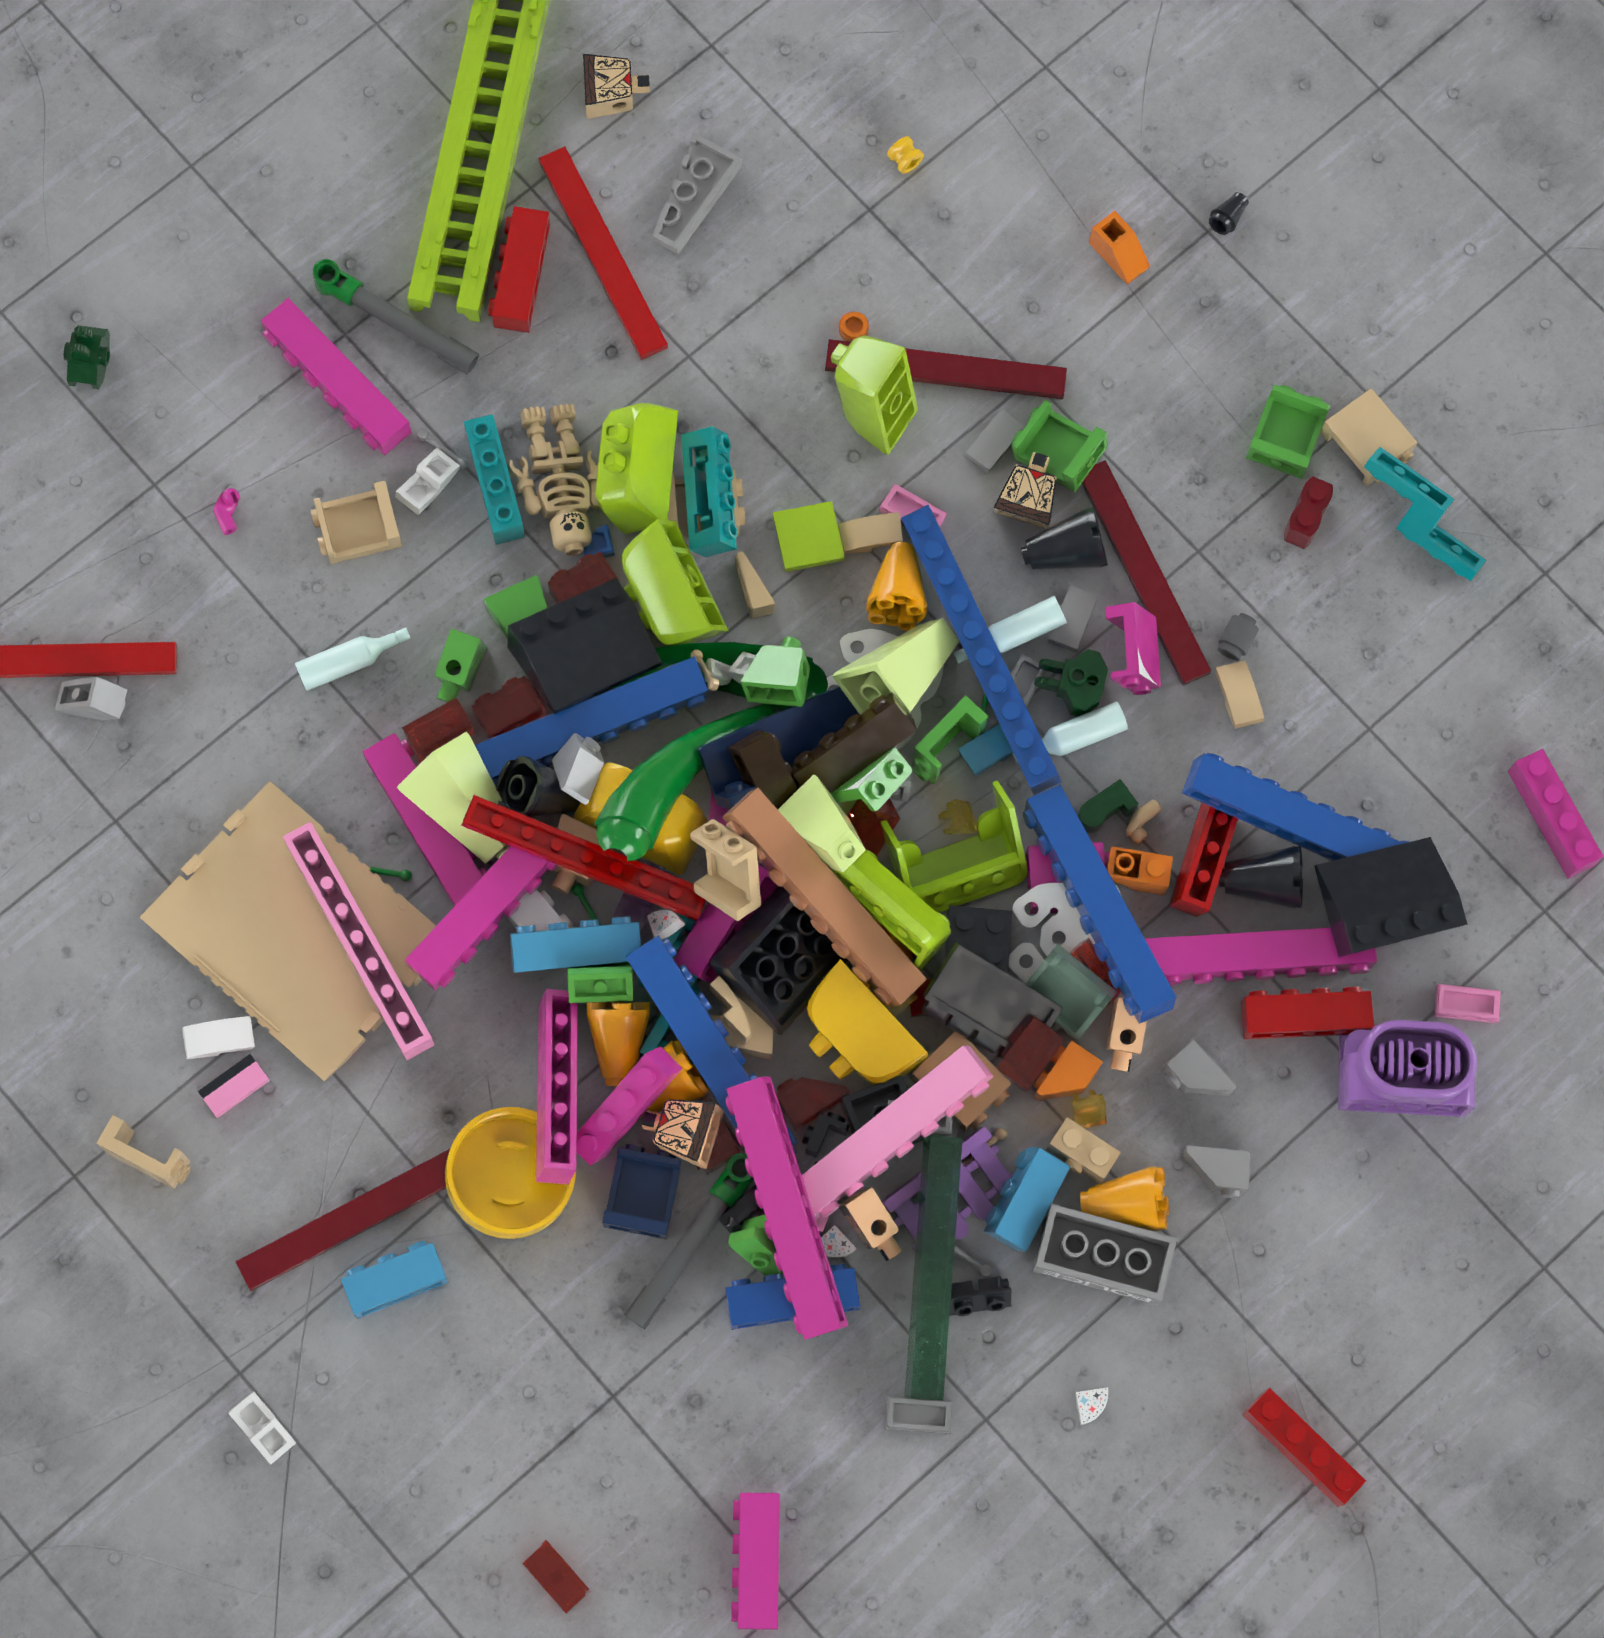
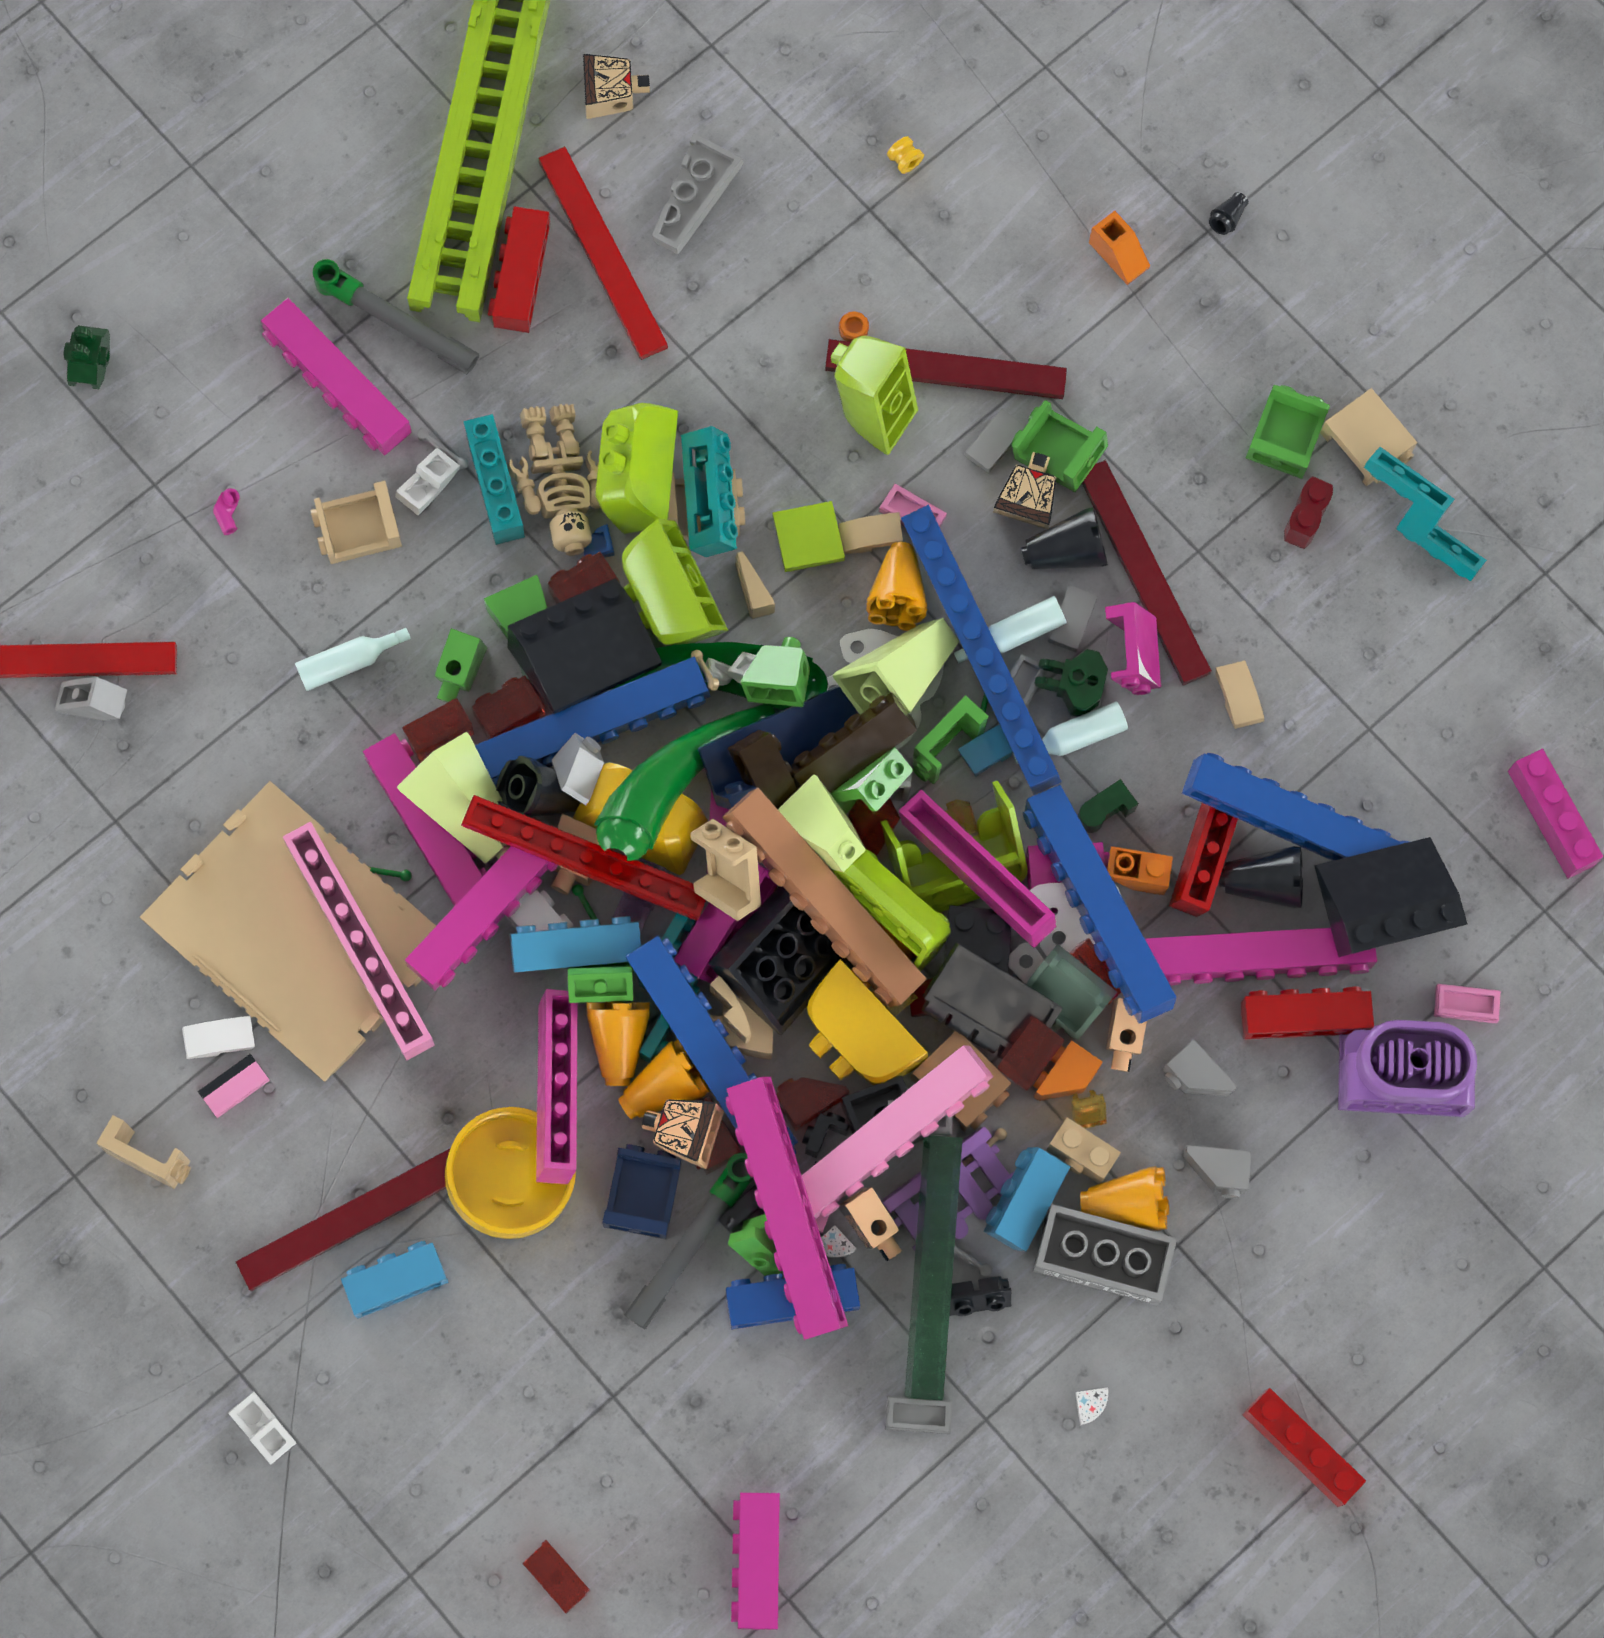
(626, 1105): dark pink brick -> none
(665, 923): white tile -> none
(977, 868): none -> dark pink brick
(1139, 818): tan arm -> none
(1238, 636): dark grey brick -> none

